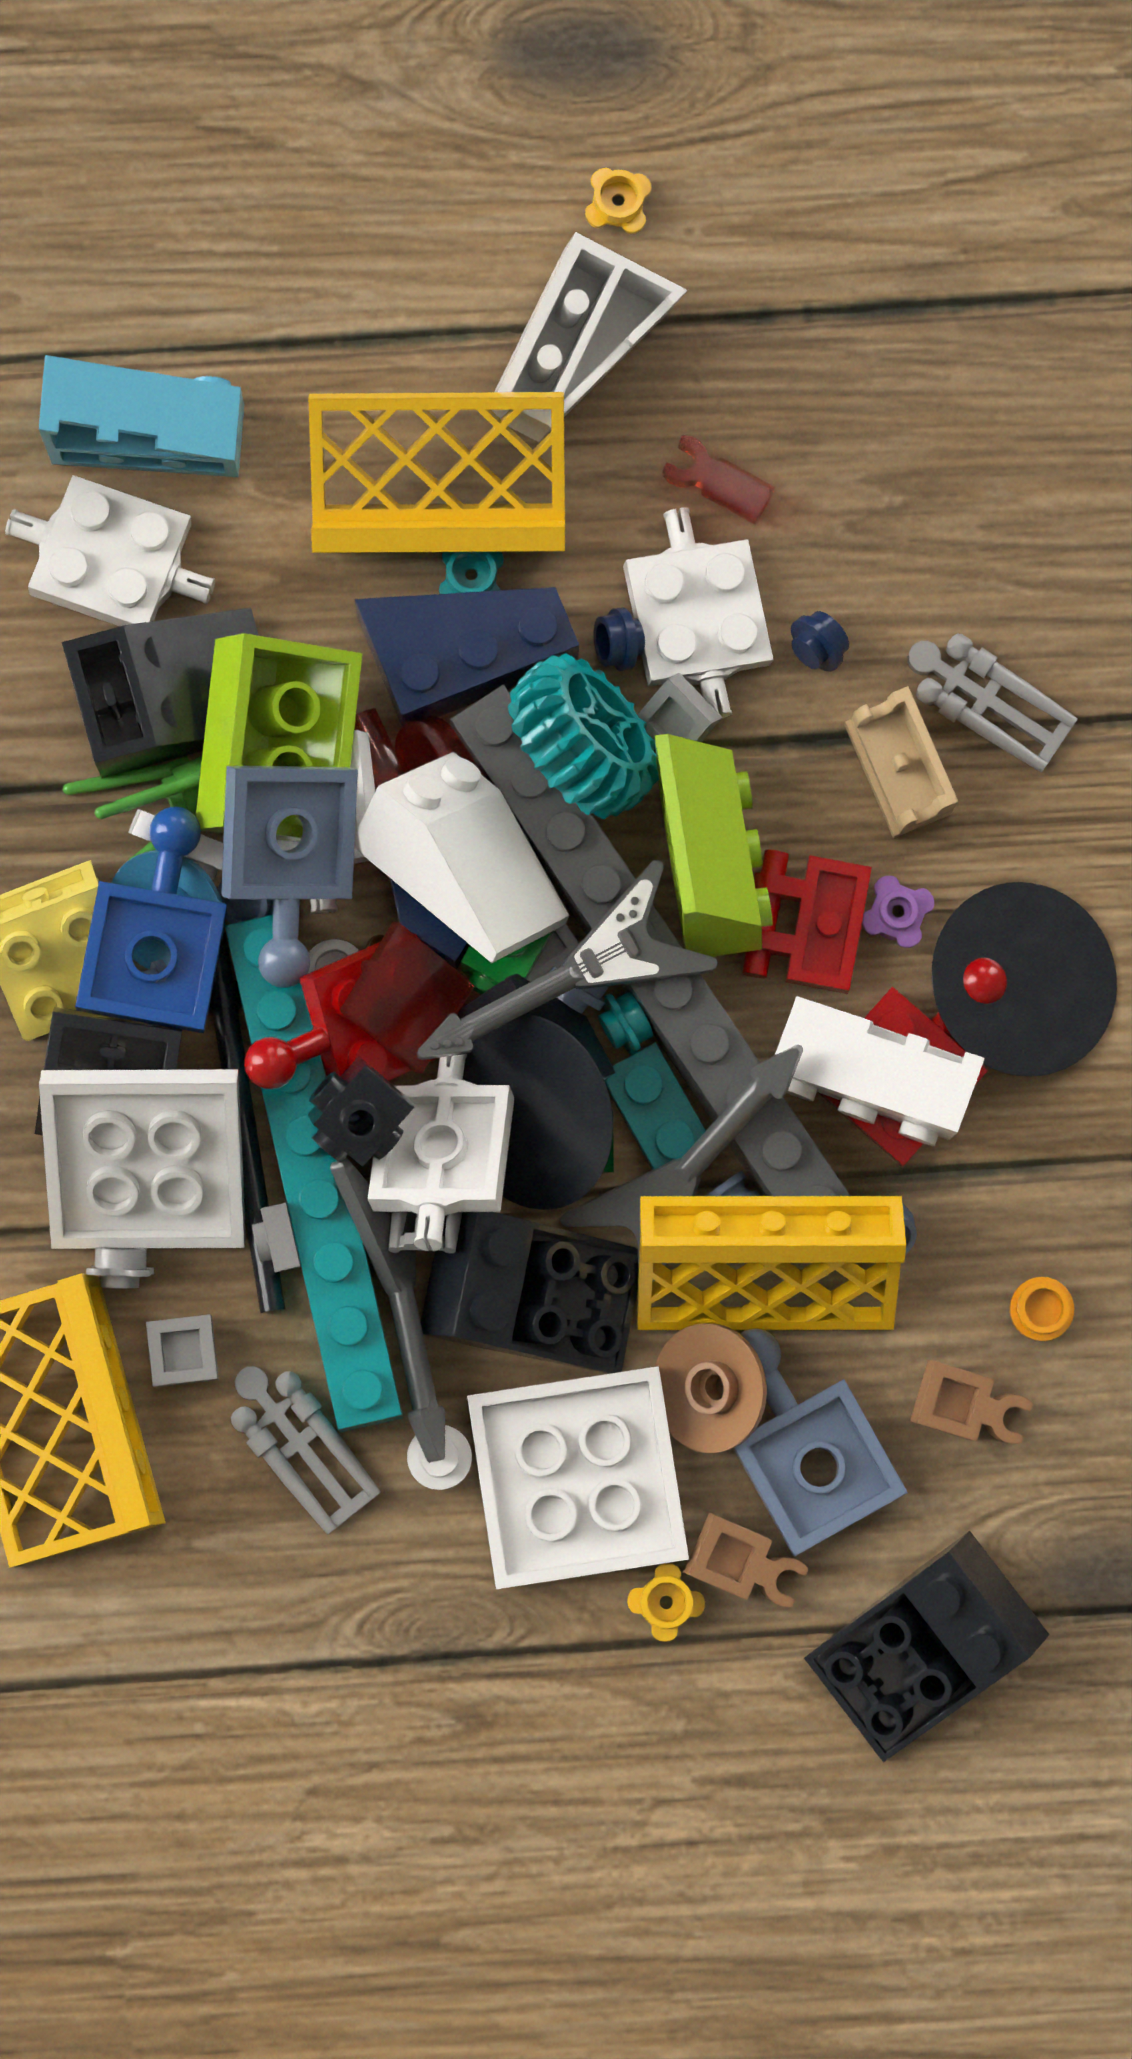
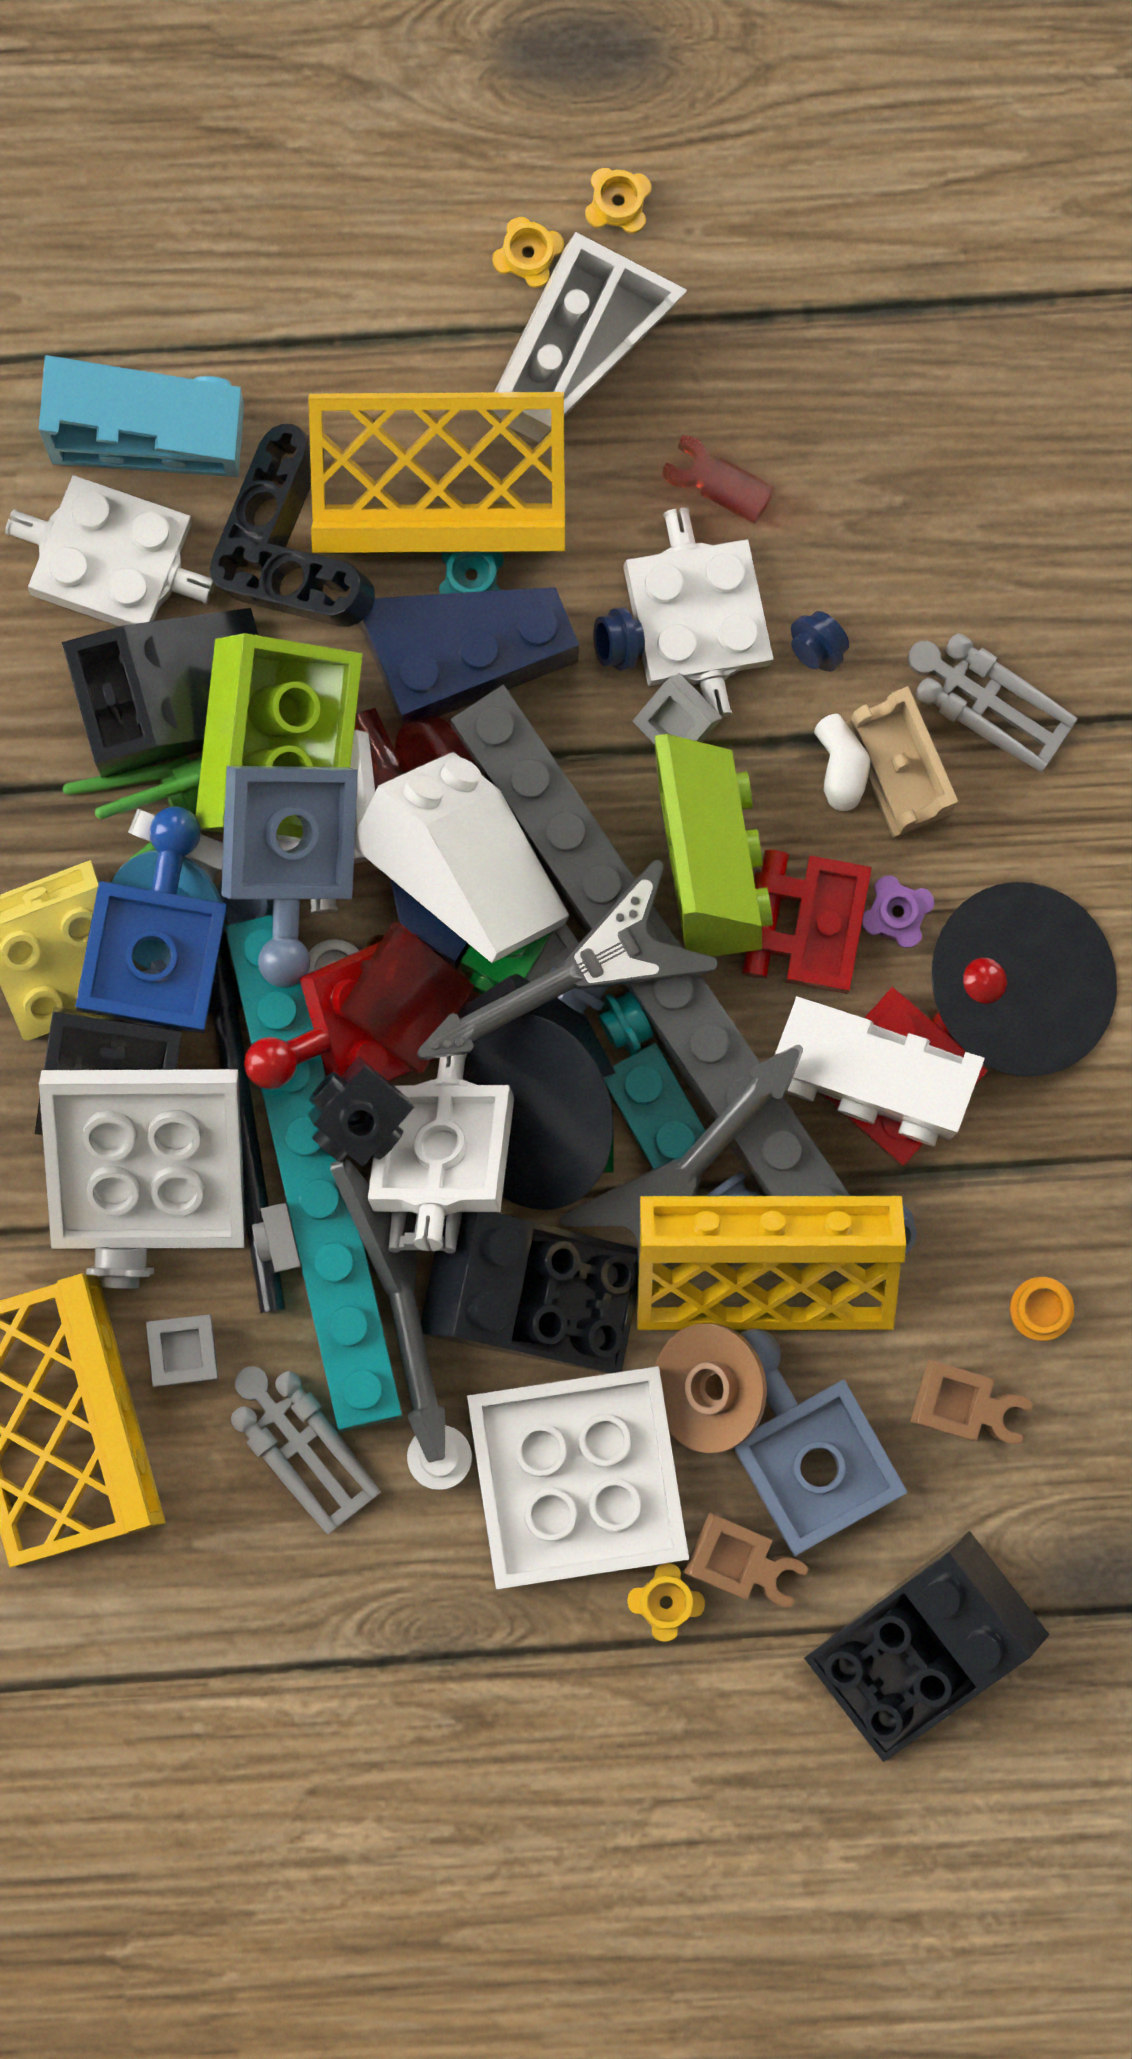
(266, 544): none -> black beam
(527, 234): none -> yellow plate
(583, 736): teal gear -> none
(847, 763): none -> white arm

